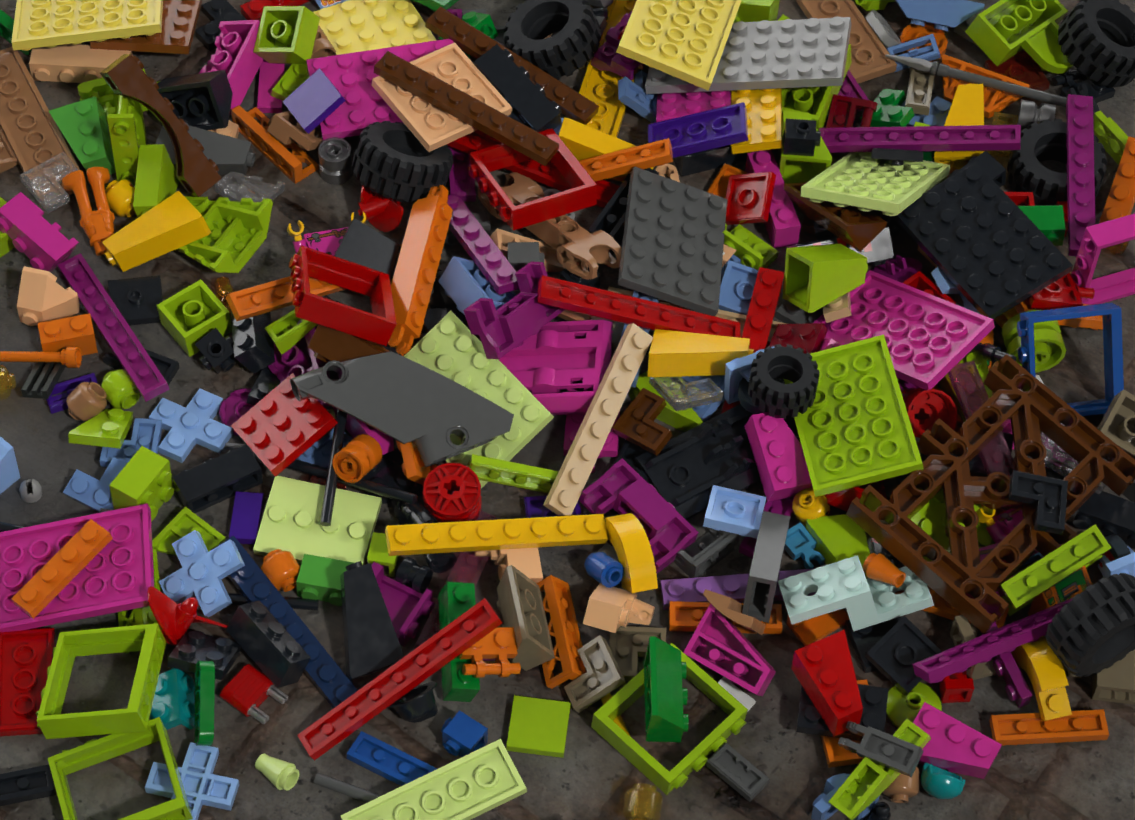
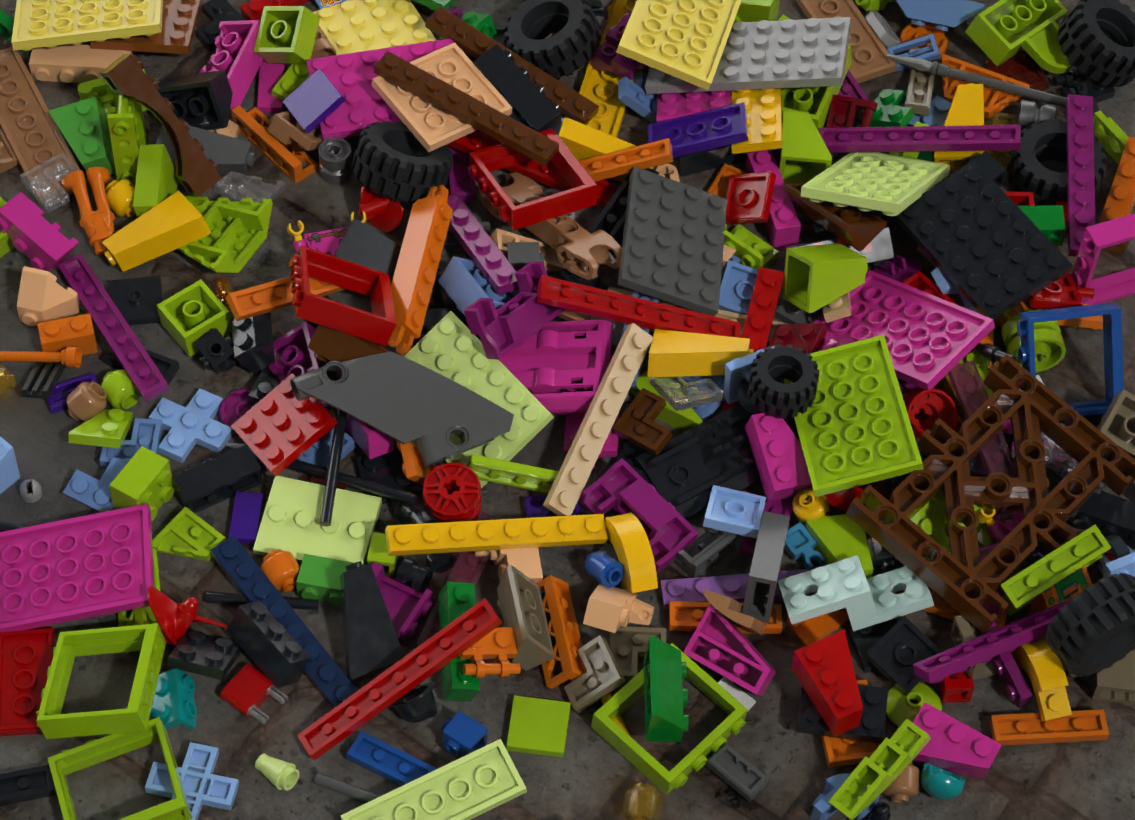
(61, 568): orange plate -> none
(202, 573): light blue plate -> none
(204, 703): green beam -> none
(285, 338): lime slope -> none
(357, 458): orange wheel -> none
(800, 137): black brick -> none
(883, 570): orange cone -> none
(883, 749): dark grey hinge -> none
(897, 156): black plate -> none
(1047, 495): black plate -> none

